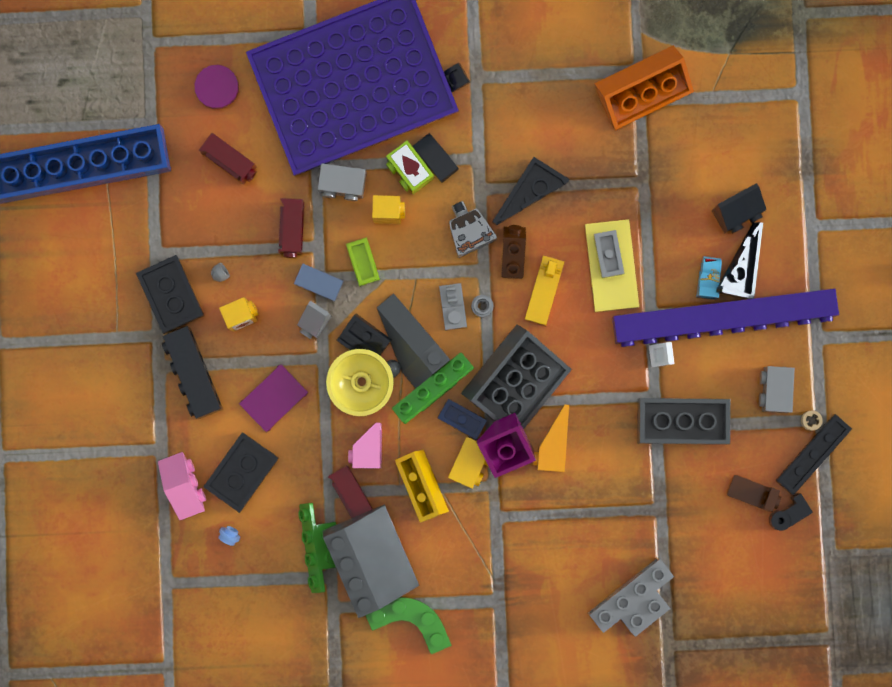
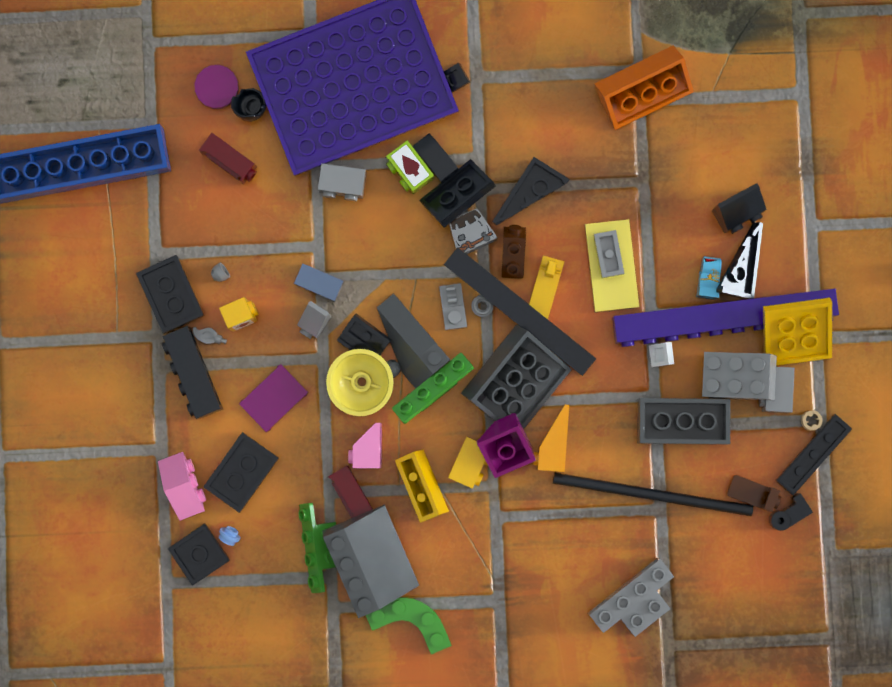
(198, 554): none -> black tile
(208, 336): none -> light grey piece
(248, 104): none -> black hair
(291, 227): dark red window -> none
(363, 262): lime tile -> none
(388, 209): yellow brick -> none
(457, 193): none -> black tile
(462, 419): dark blue plate -> none
(519, 311): none -> black tile
(653, 494): none -> black piece
(739, 376): none -> light grey brick
(798, 331): none -> yellow plate

